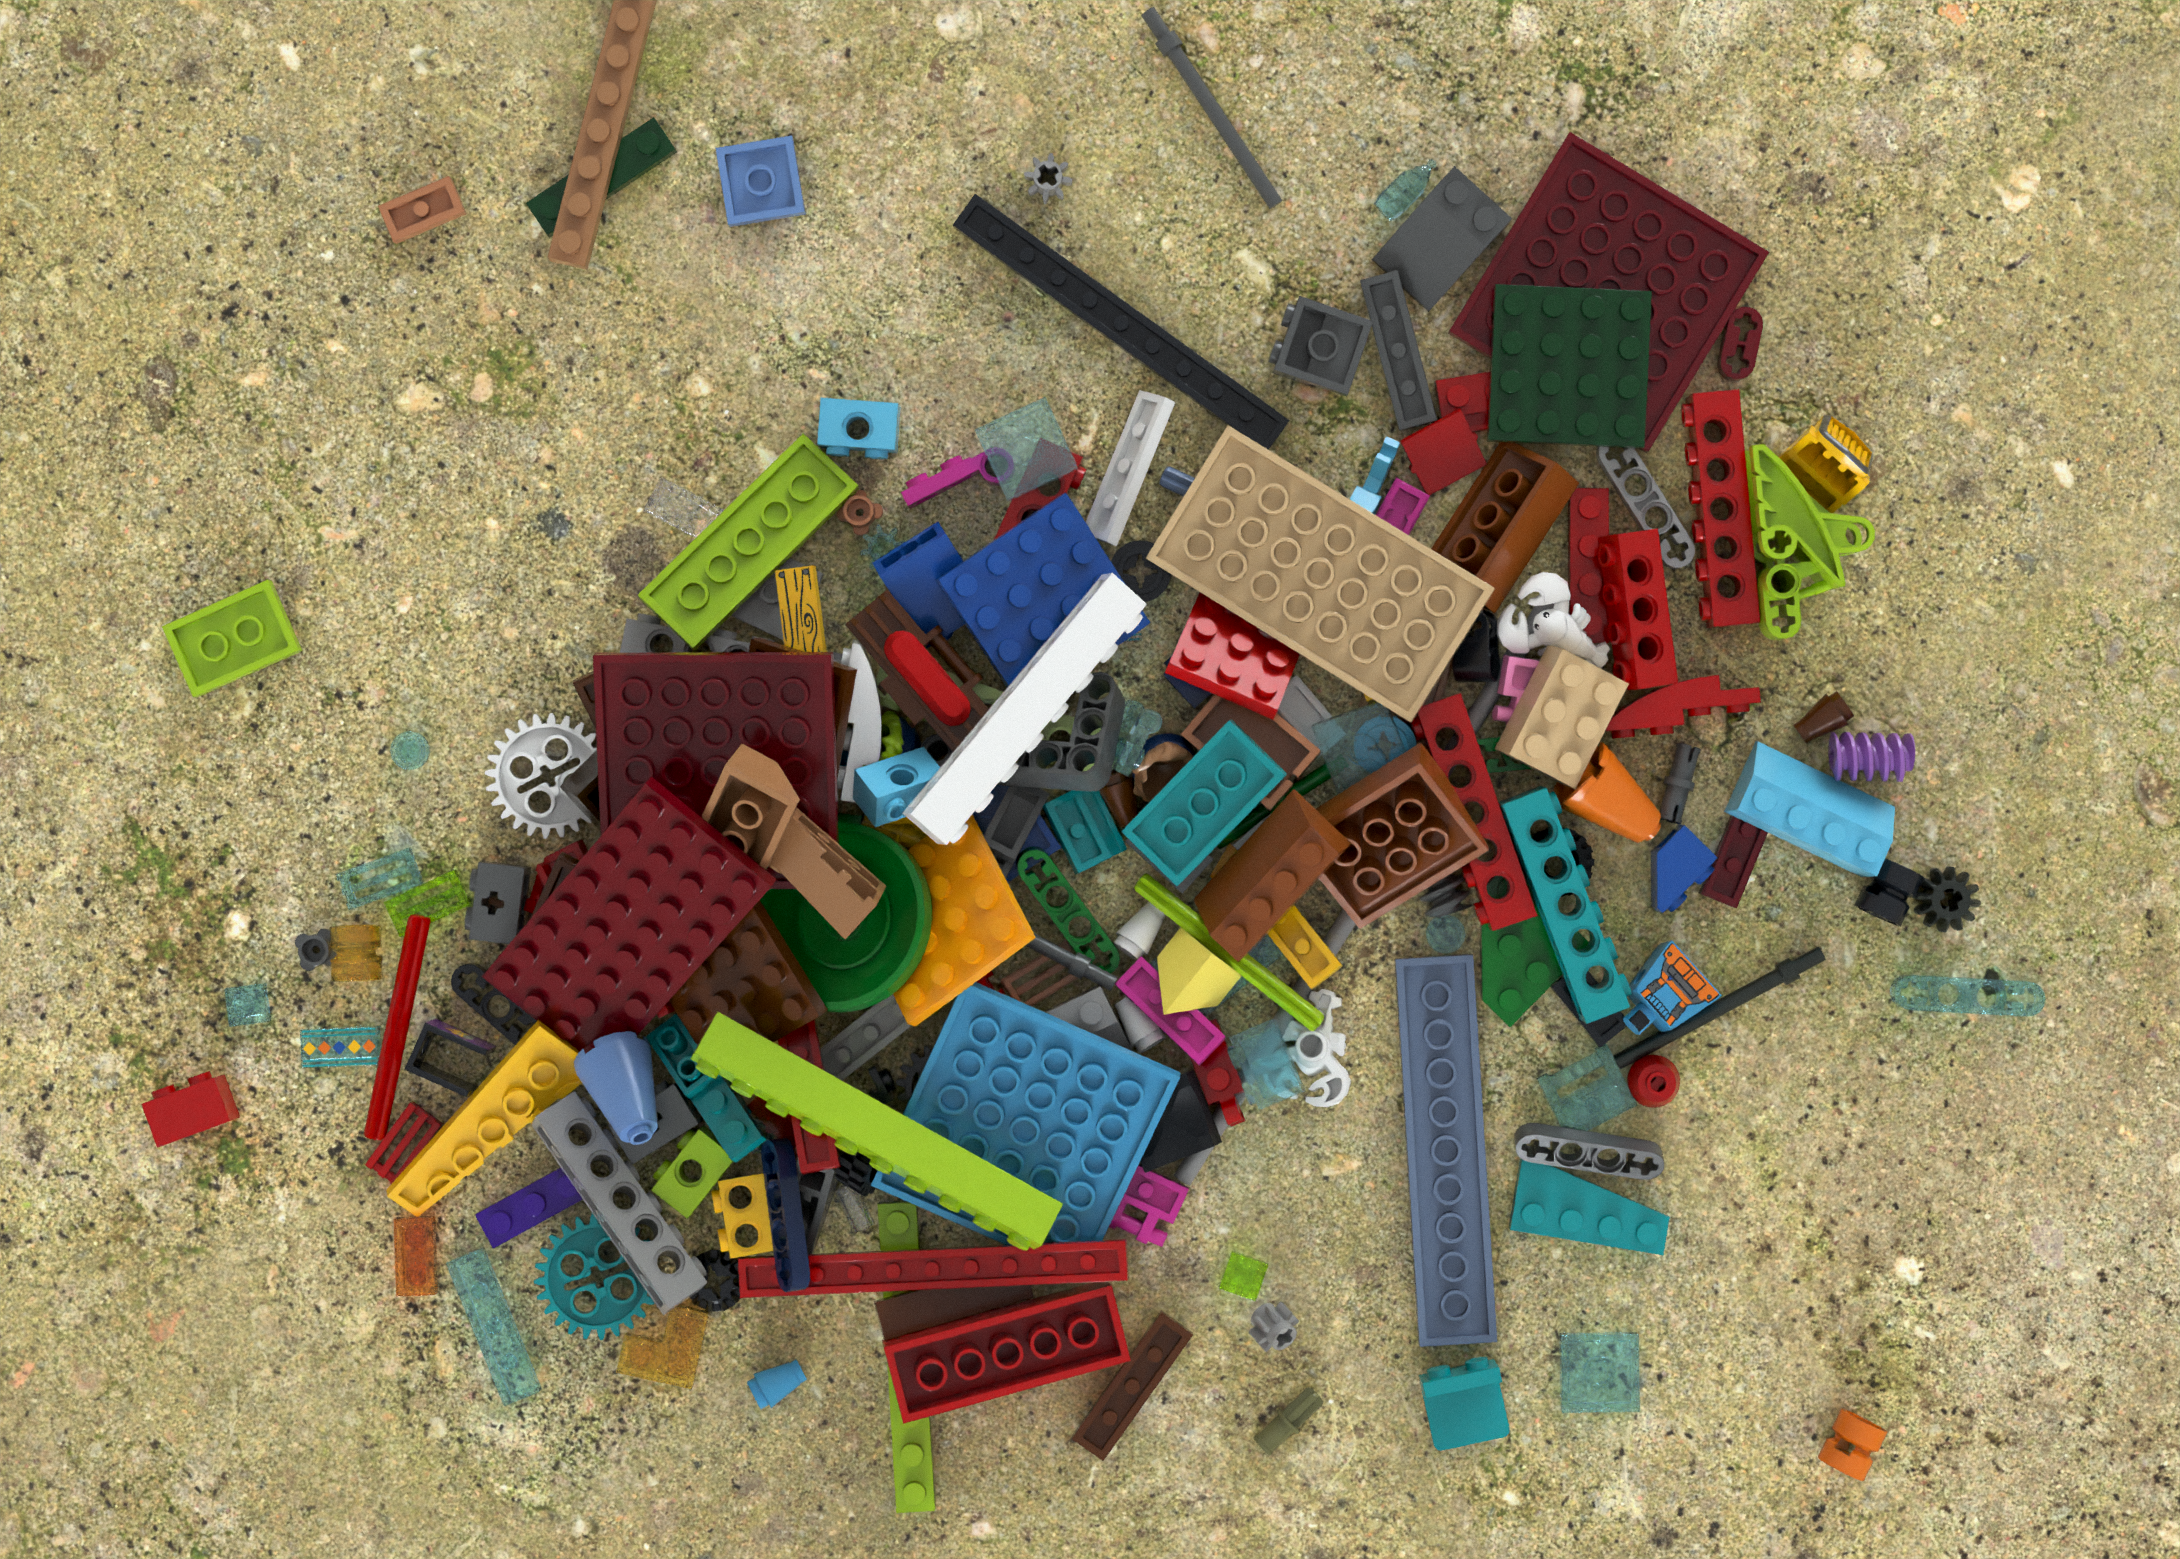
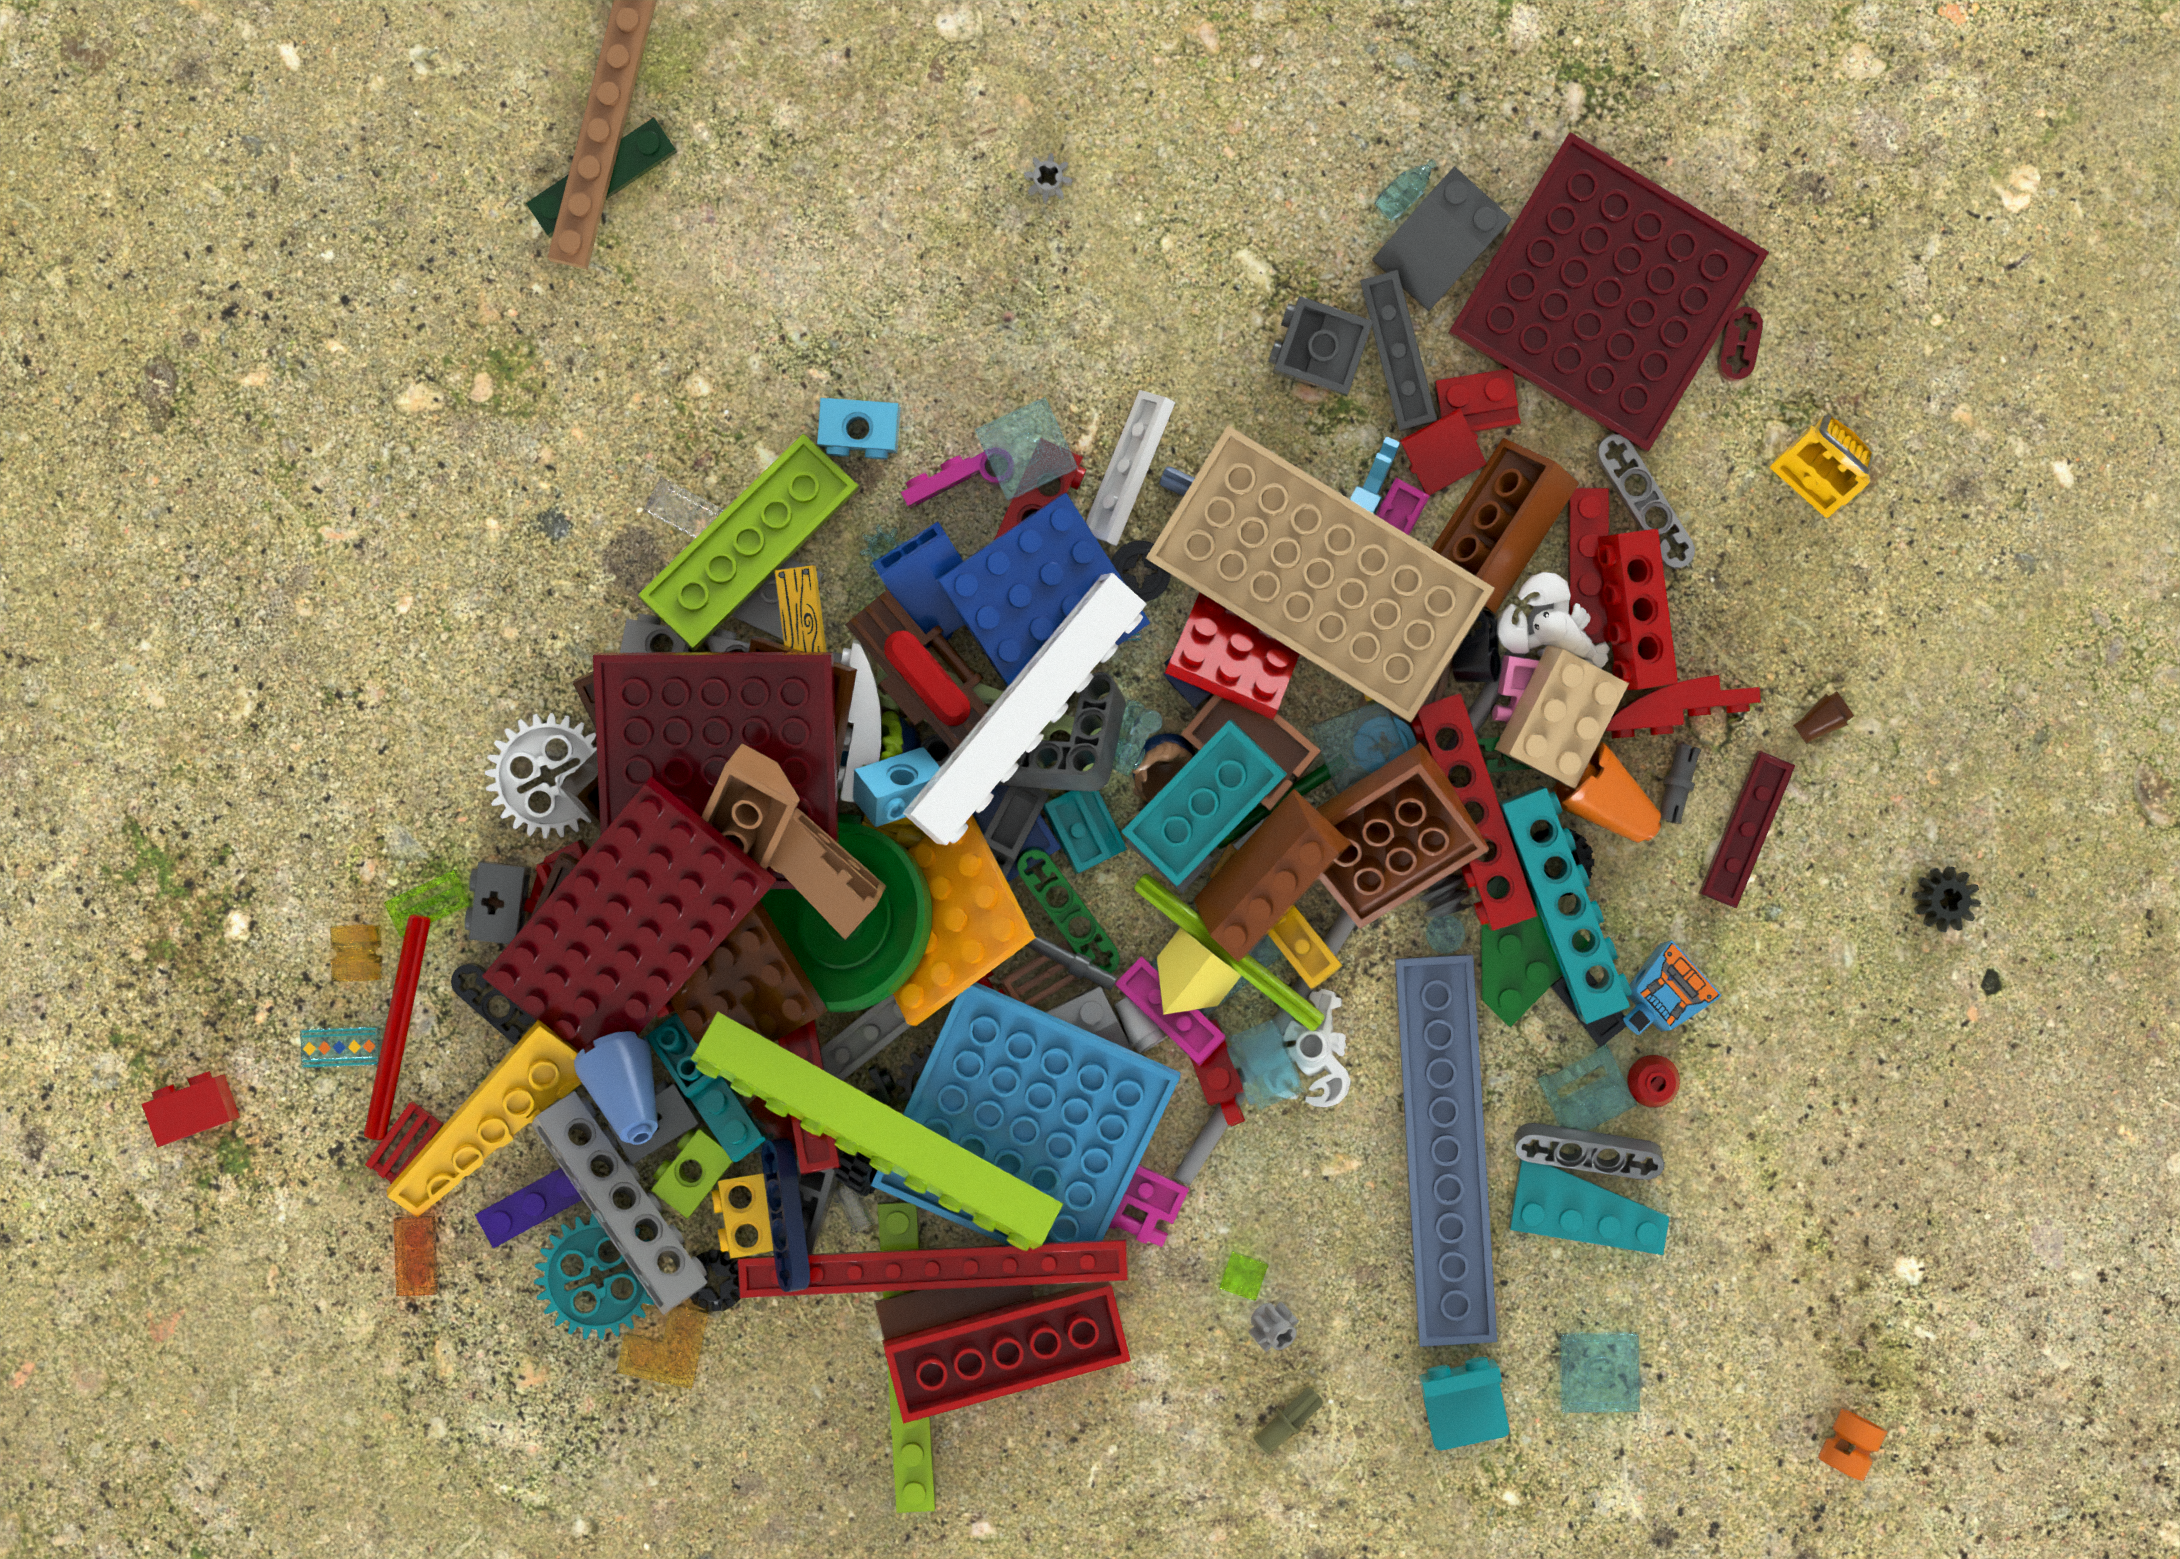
(232, 638): lime plate -> none
(247, 1004): clear light blue plate -> none
(305, 945): dark grey plate -> none
(348, 889): clear light blue tile -> none
(410, 750): clear light blue plate -> none
(417, 1066): black piece -> none
(422, 210): nougat plate -> none
(493, 1326): clear light blue tile -> none
(760, 181): medium blue plate -> none
(776, 1383): dark azure cone -> none
(860, 523): nougat plate -> none
(1119, 322): black plate -> none
(1120, 797): reddish brown cone -> none
(1132, 1385): reddish brown plate -> none
(1140, 931): white cone -> none
(1170, 46): dark grey bar -> none
(1184, 1126): black brick -> none
(1302, 709): white tile -> none
(1569, 366): dark green plate -> none
(1676, 865): blue slope -> none
(1725, 411): red brick -> none
(1785, 972): pearl dark grey bar -> none
(1800, 529): lime piece -> none
(1813, 811): medium azure slope -> none
(1871, 755): medium lavender piece -> none
(1889, 892): black wheel -> none
(1967, 995): clear light blue beam -> none

